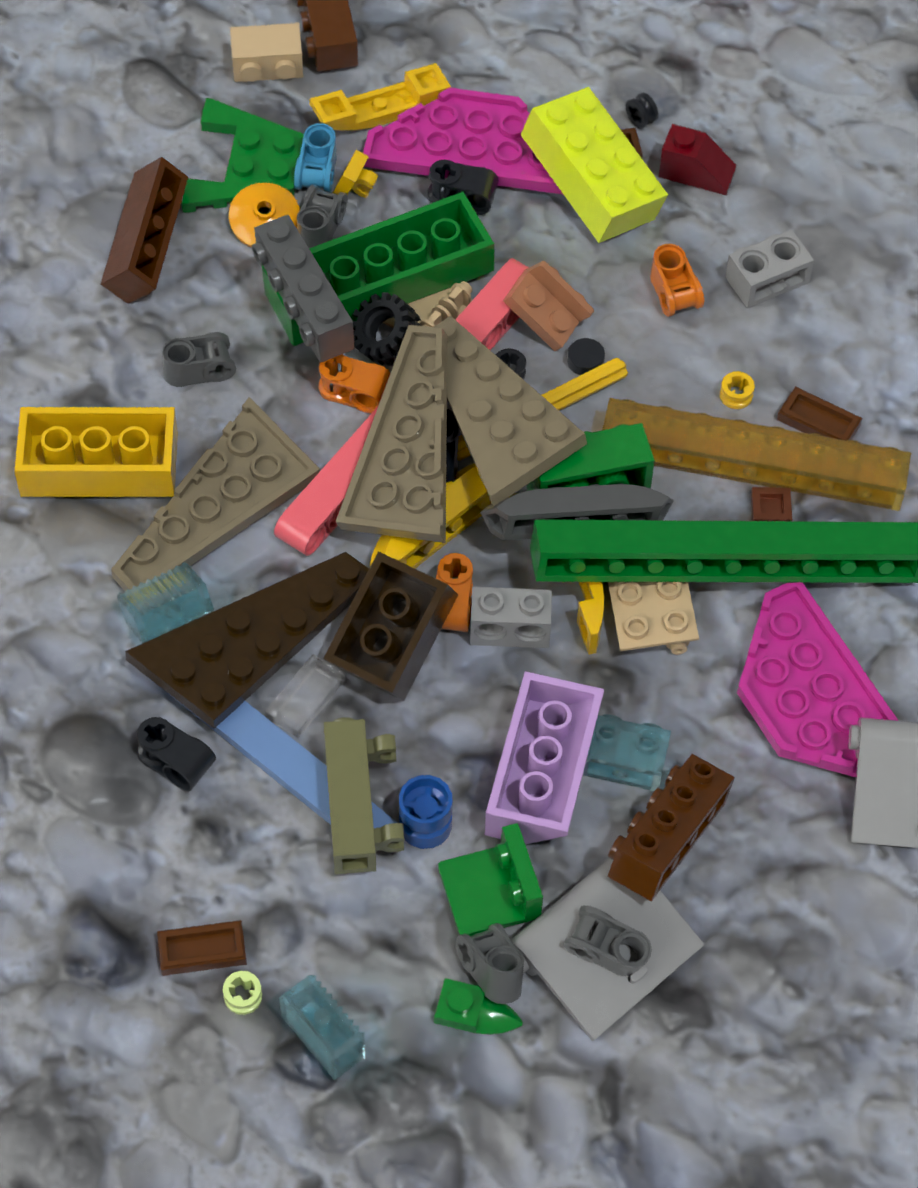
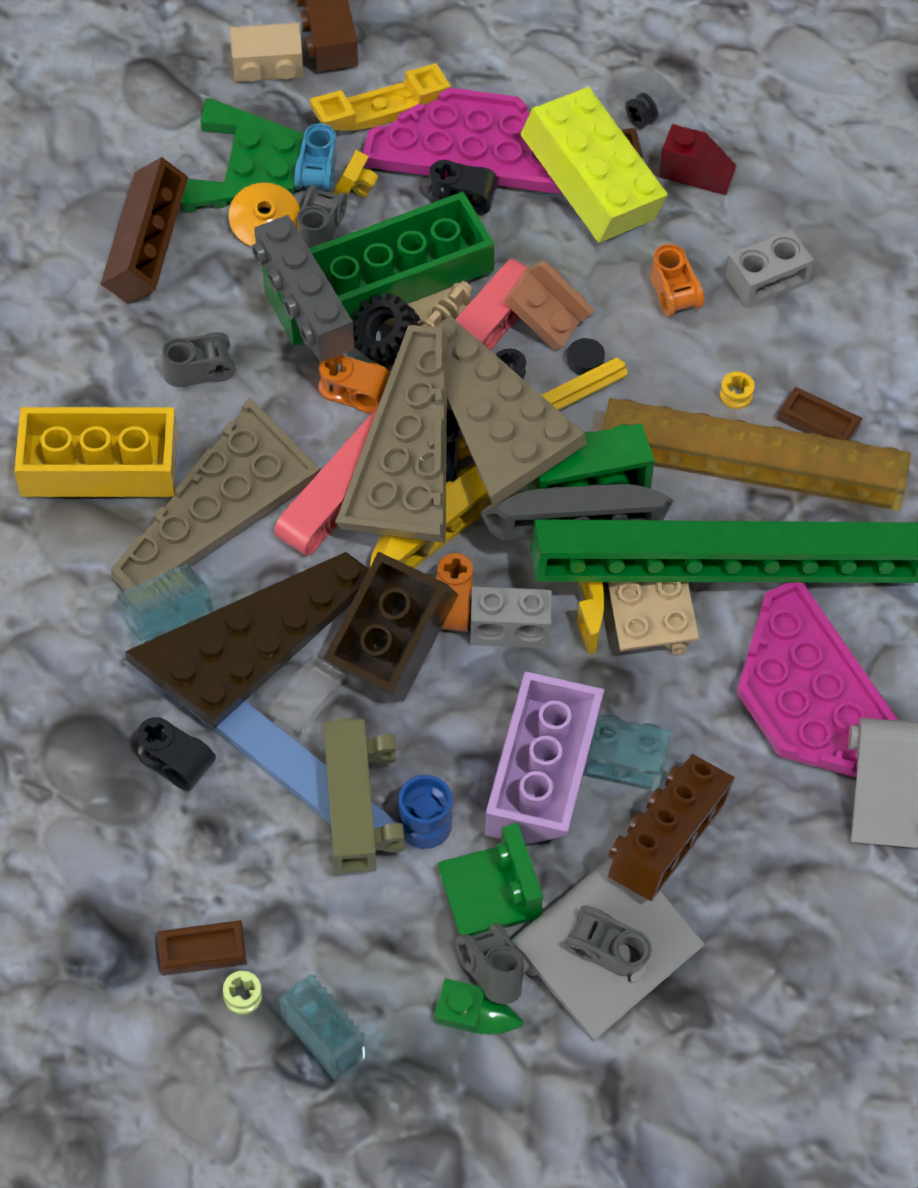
(771, 504): copper tile -> none

